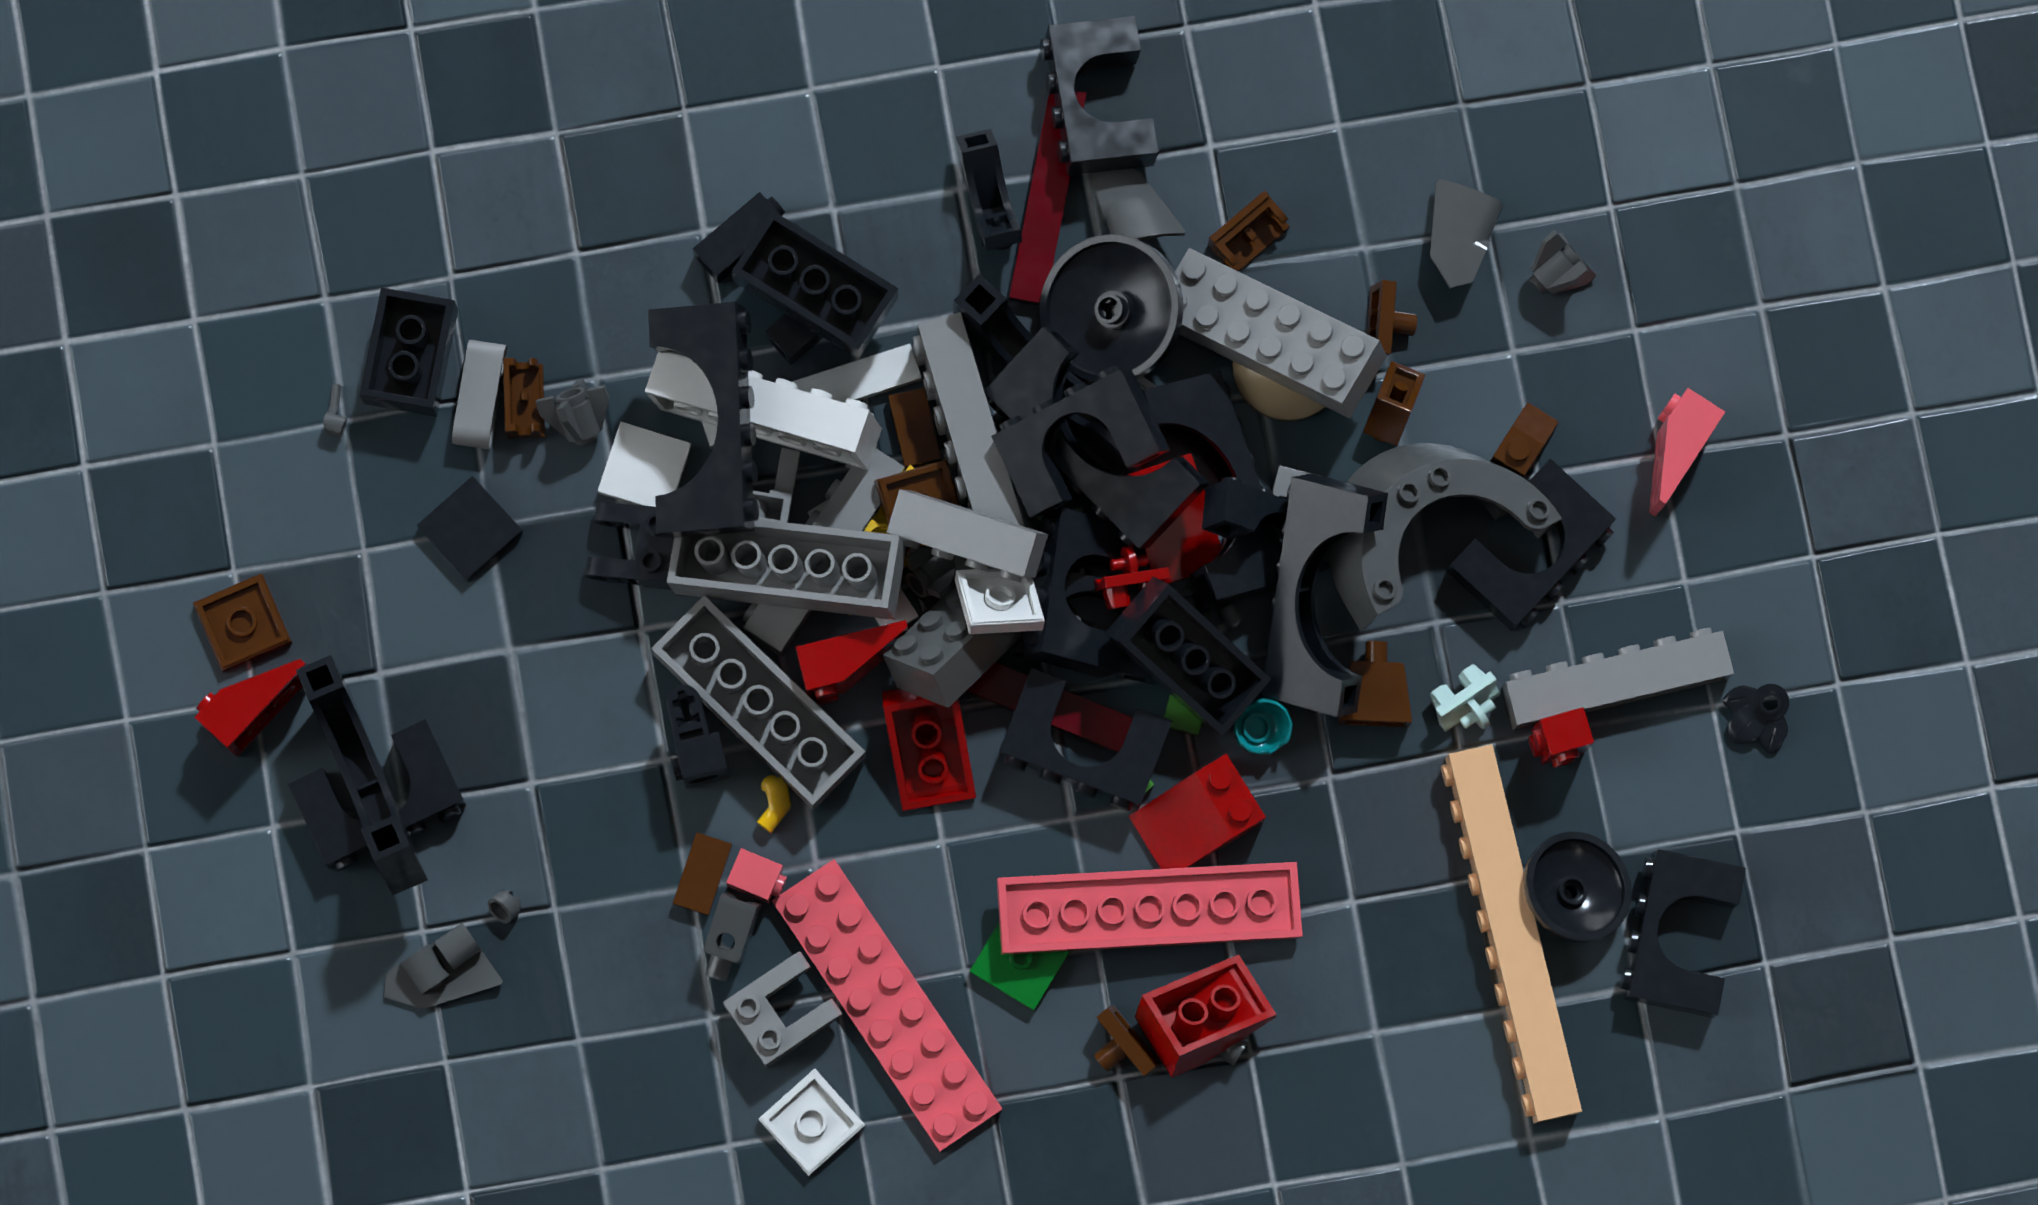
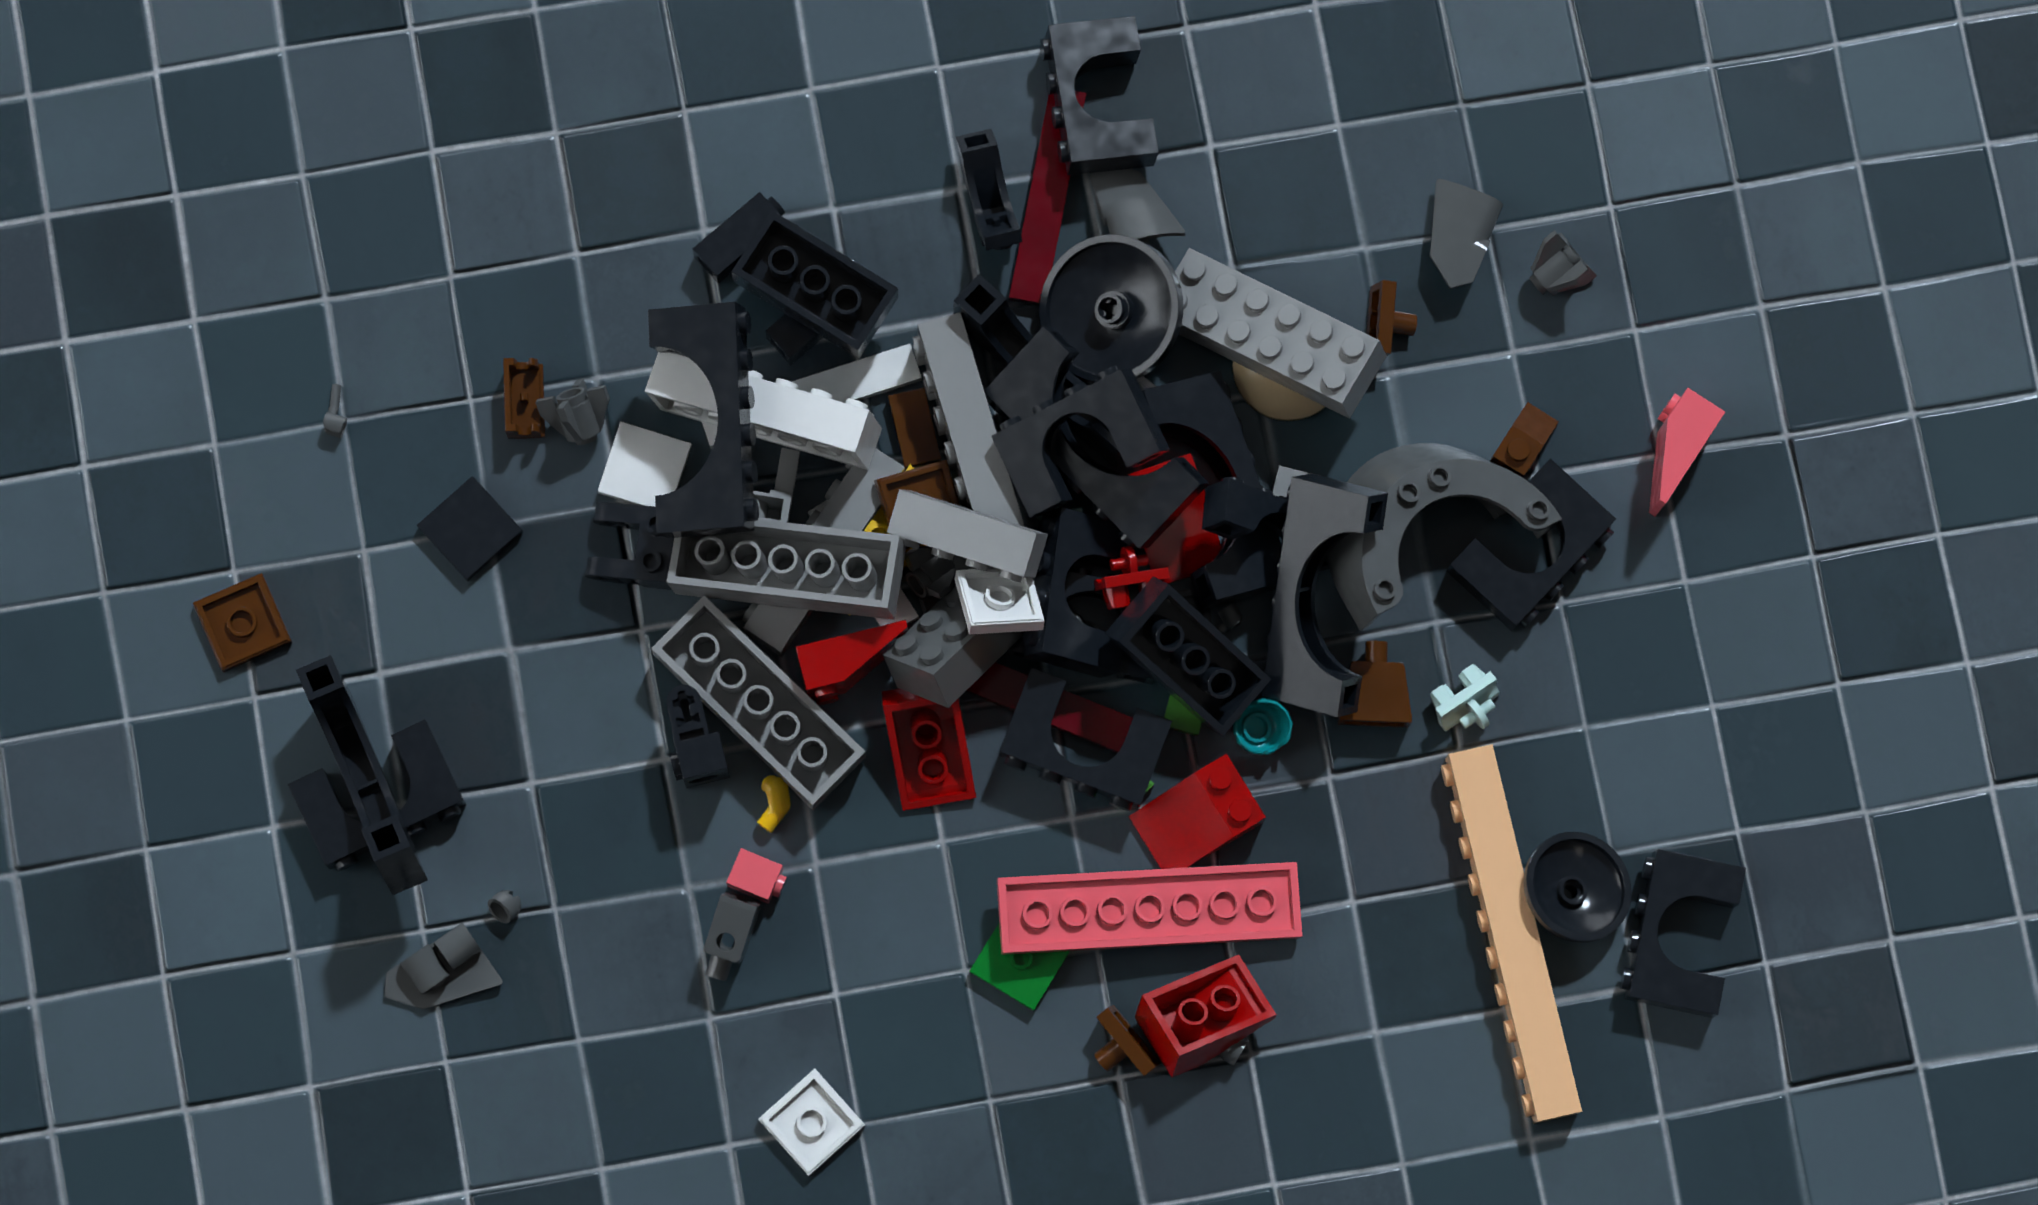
(247, 707): red slope -> none
(409, 352): black brick -> none
(479, 394): light grey beam -> none
(702, 874): reddish brown tile -> none
(761, 1023): light grey brick -> none
(887, 1005): coral plate -> none
(1249, 232): reddish brown hinge -> none
(1394, 403): reddish brown slope -> none
(1561, 737): red brick -> none
(1618, 679): light grey brick -> none
(1753, 719): black plate -> none

